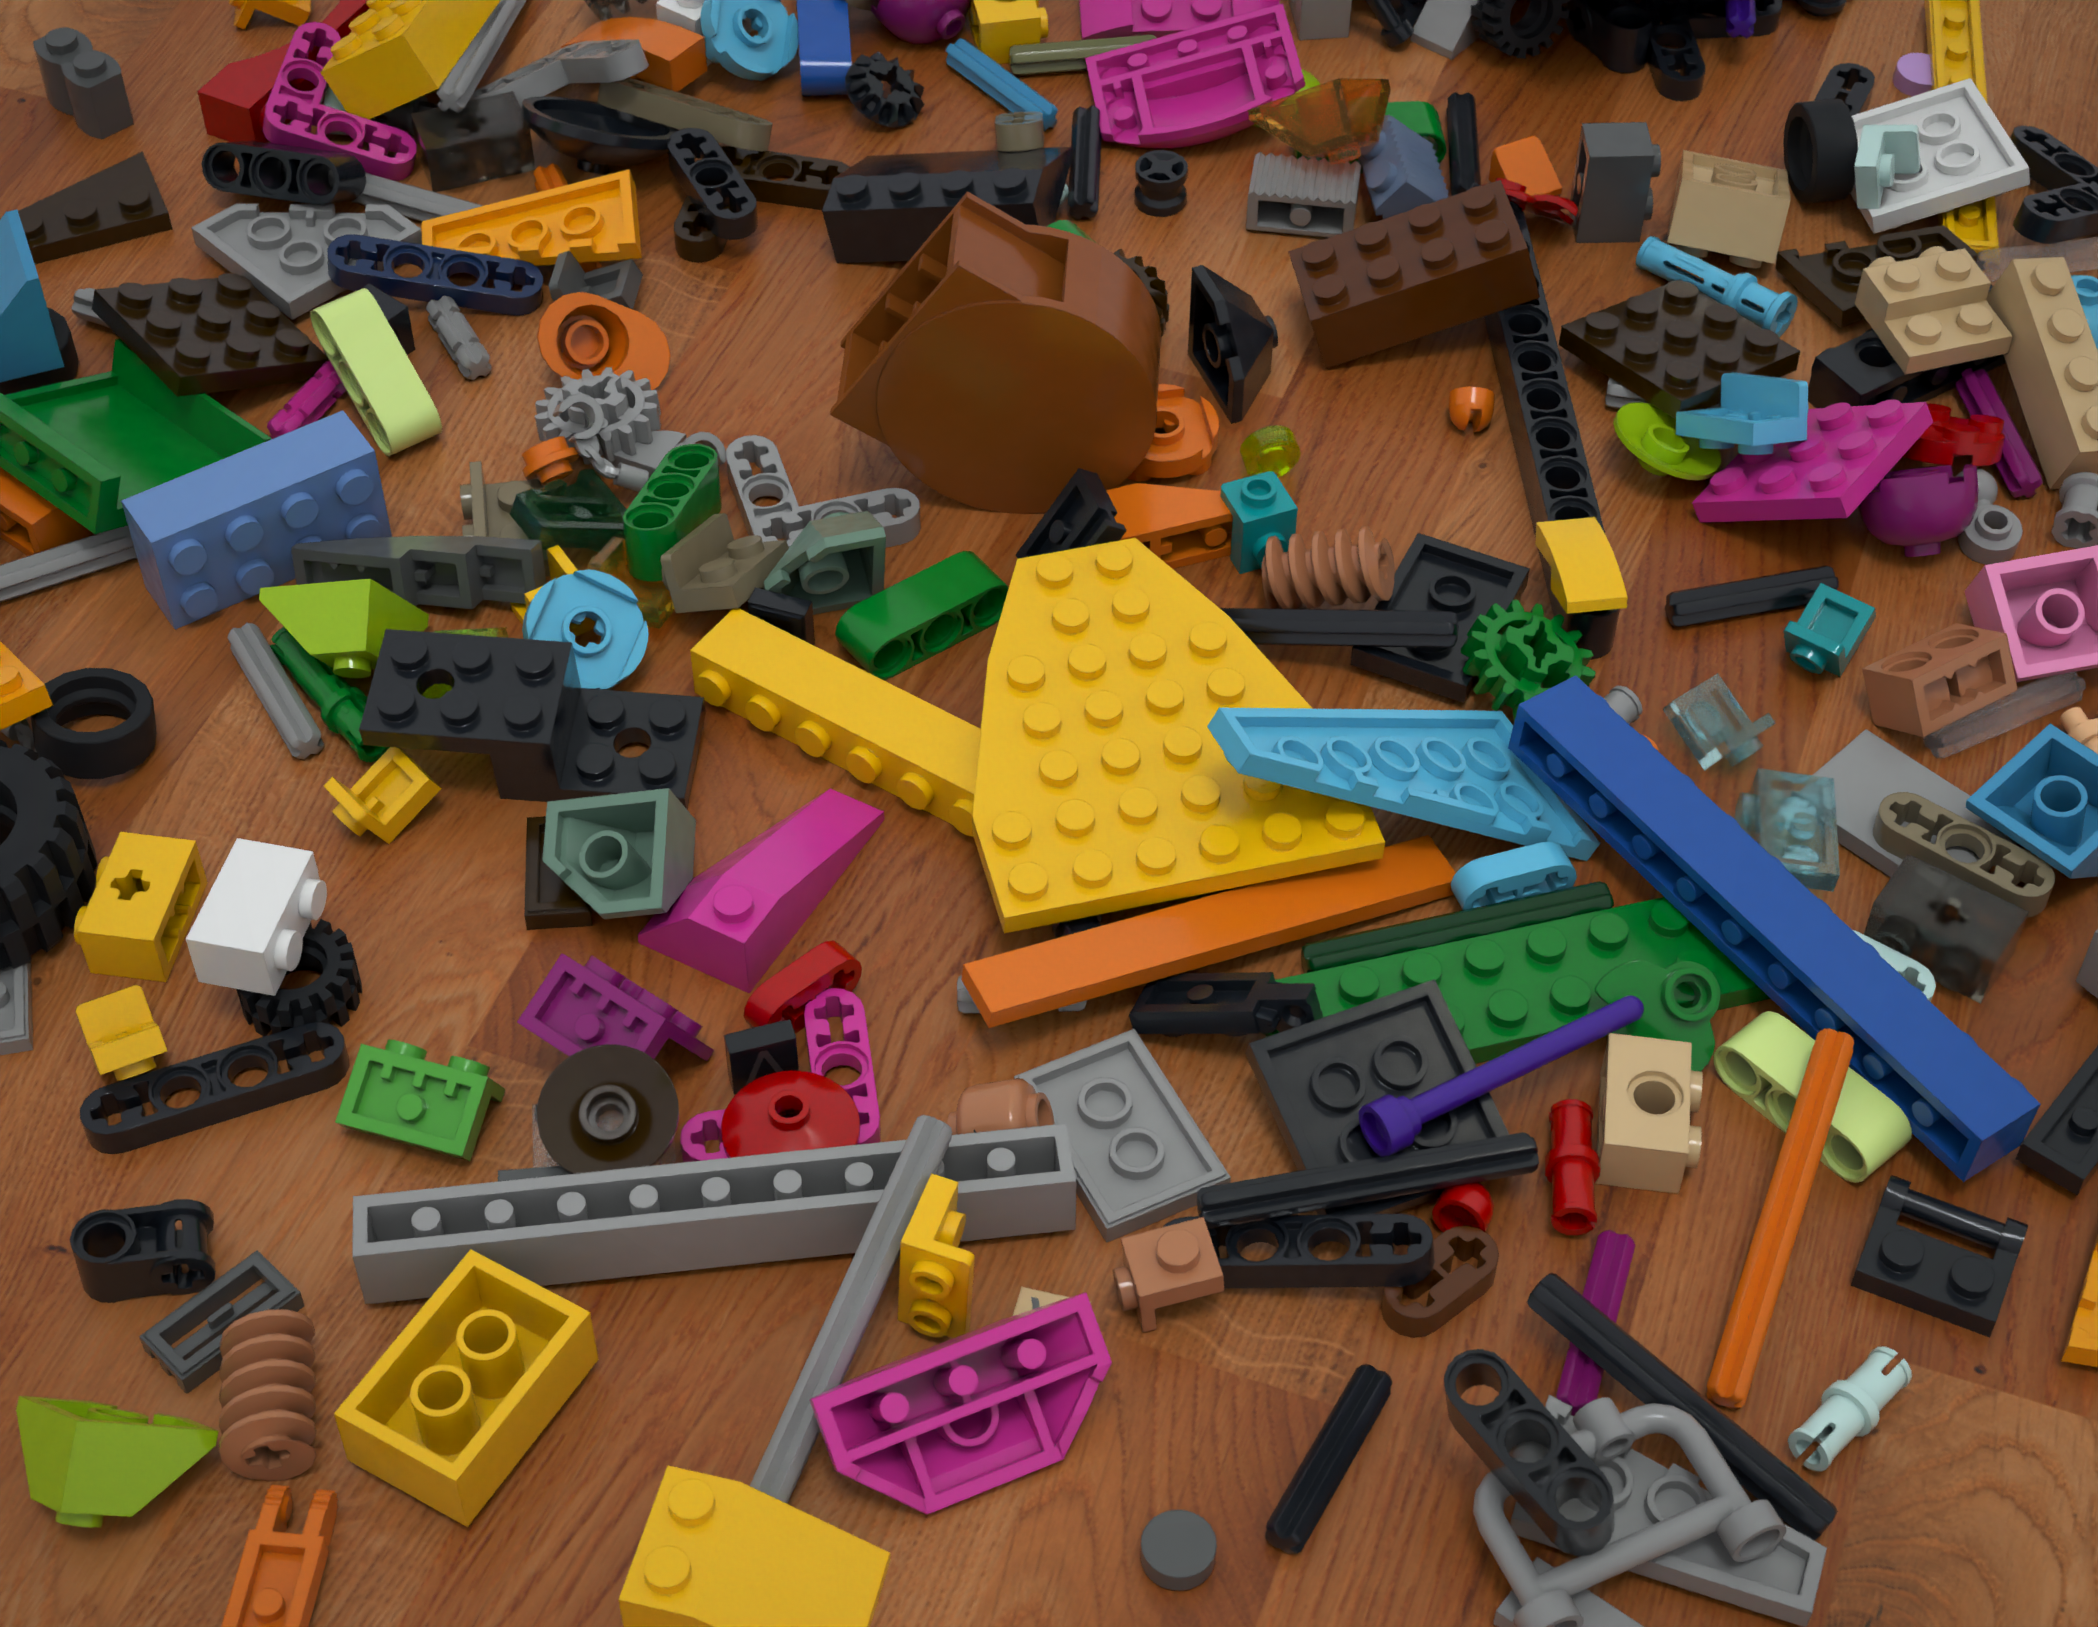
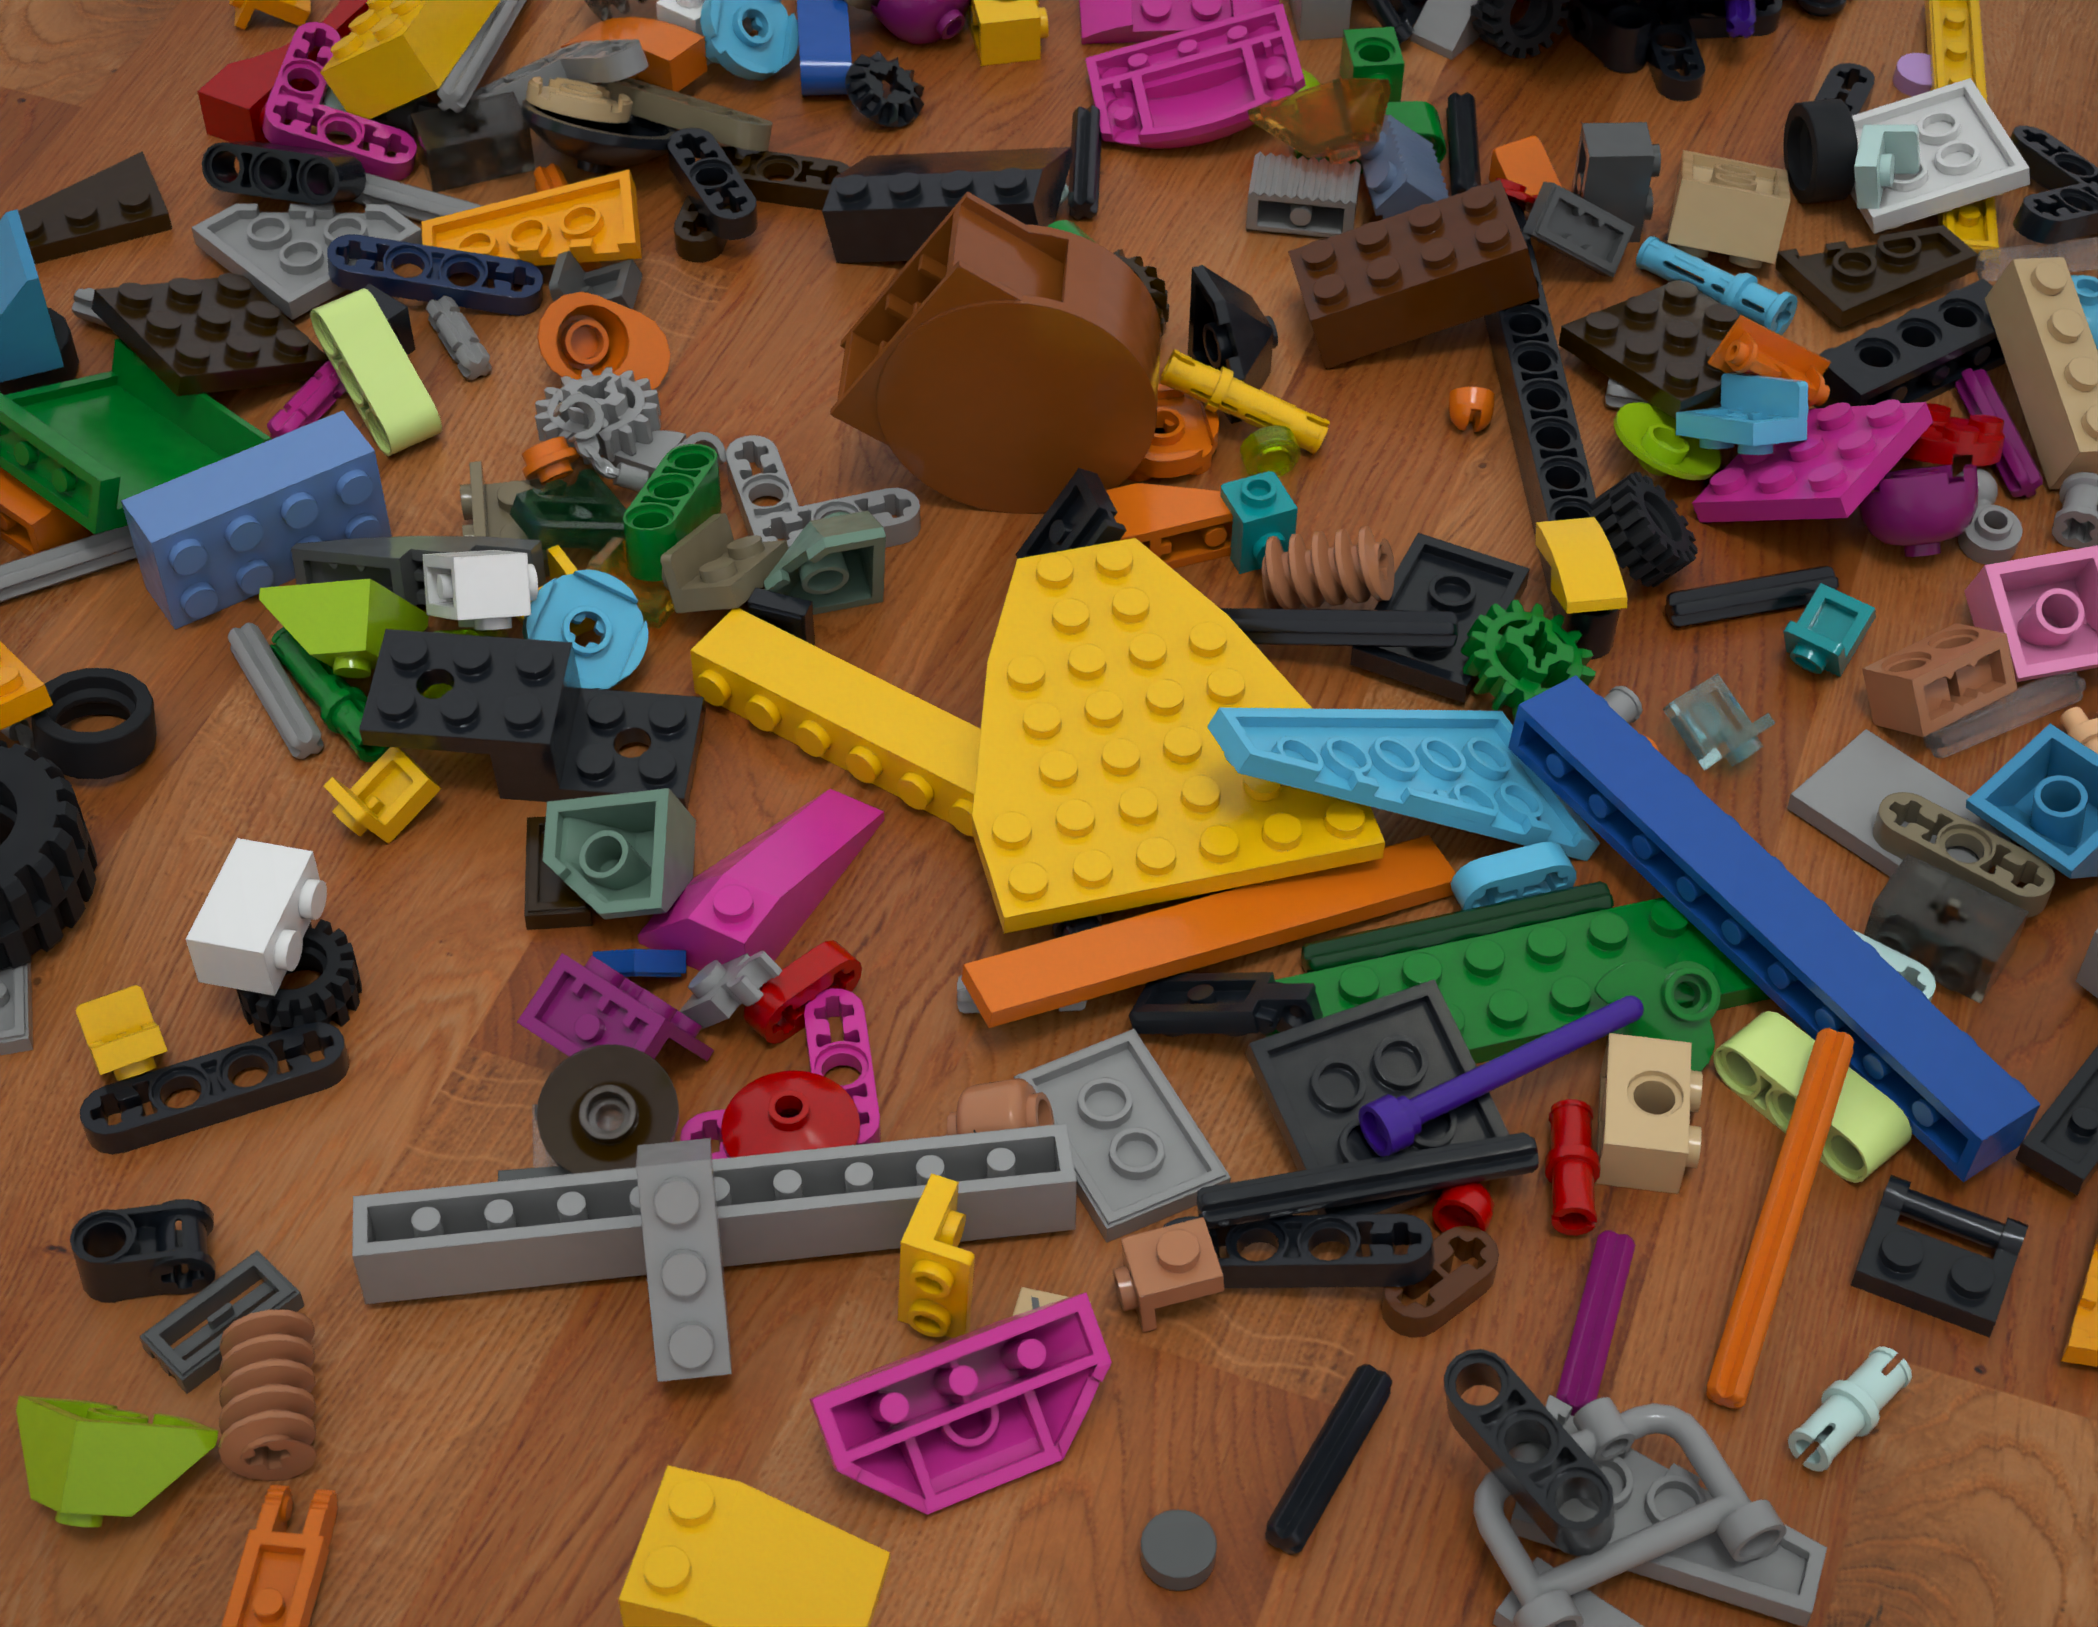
(83, 82): dark grey brick -> none
(141, 906): yellow brick -> none
(416, 1100): bright green bracket -> none
(467, 1387): yellow brick -> none
(479, 587): none -> white brick
(579, 100): none -> tan tile
(645, 962): none -> blue tile
(683, 1259): none -> light grey brick
(723, 987): none -> light grey plate
(760, 1052): black tile -> none
(852, 1307): light grey axle -> none
(922, 615): green beam -> none
(998, 81): dark azure axle -> none
(1019, 131): dark tan beam -> none
(1065, 55): olive axle -> none
(1160, 183): black wheel -> none
(1230, 395): none -> yellow pin
(1373, 55): none -> green brick
(1578, 229): none -> dark grey plate
(1644, 529): none -> black tyre
(1656, 1383): black axle -> none
(1759, 351): none -> orange hinge
(1795, 823): clear light blue bracket -> none
(1931, 310): tan plate -> none

